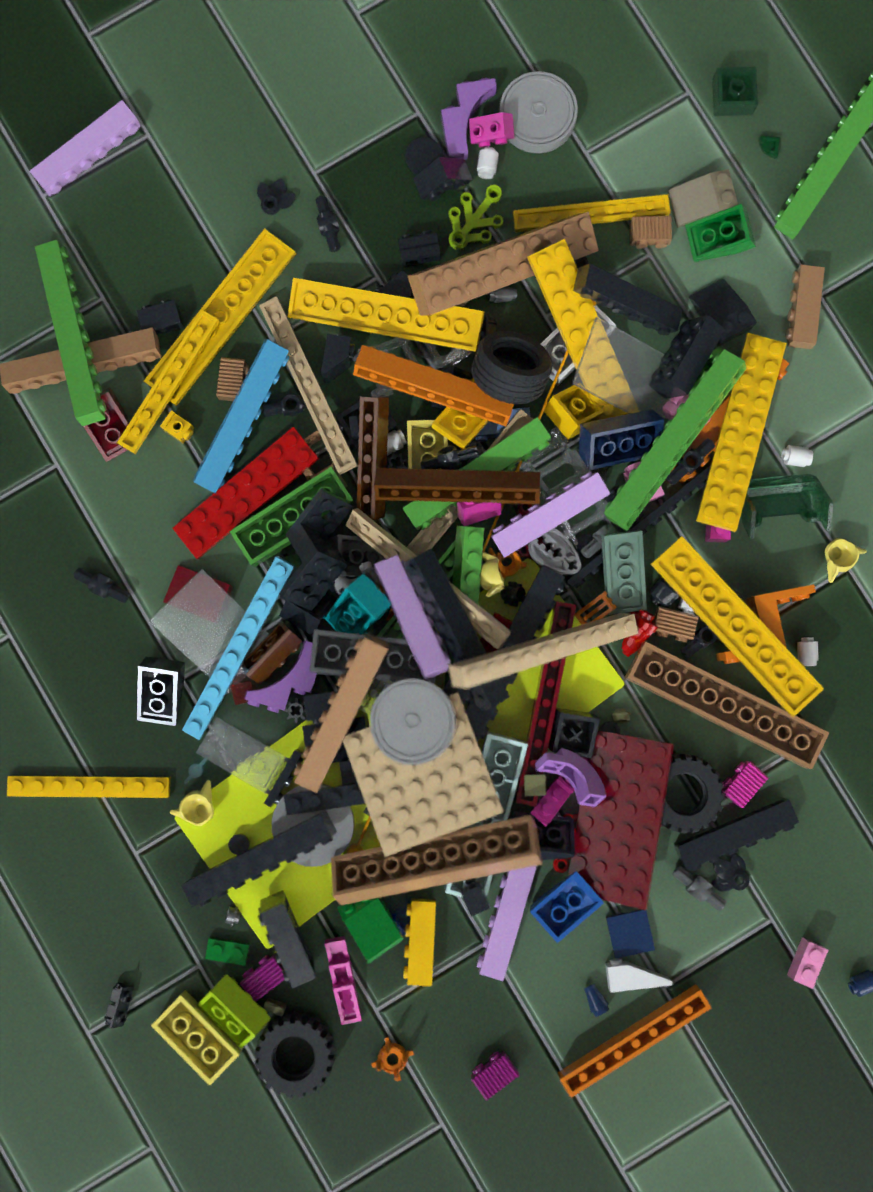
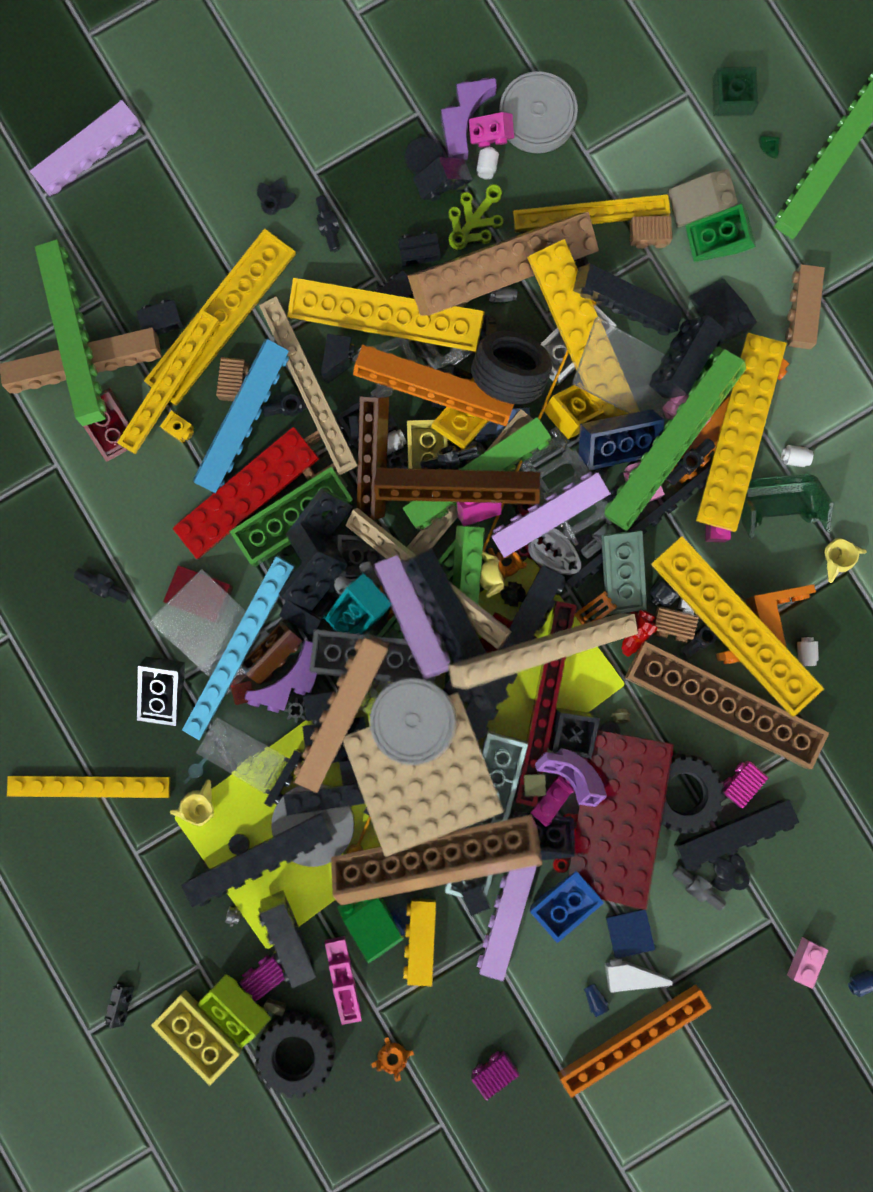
(227, 951): green plate -> none

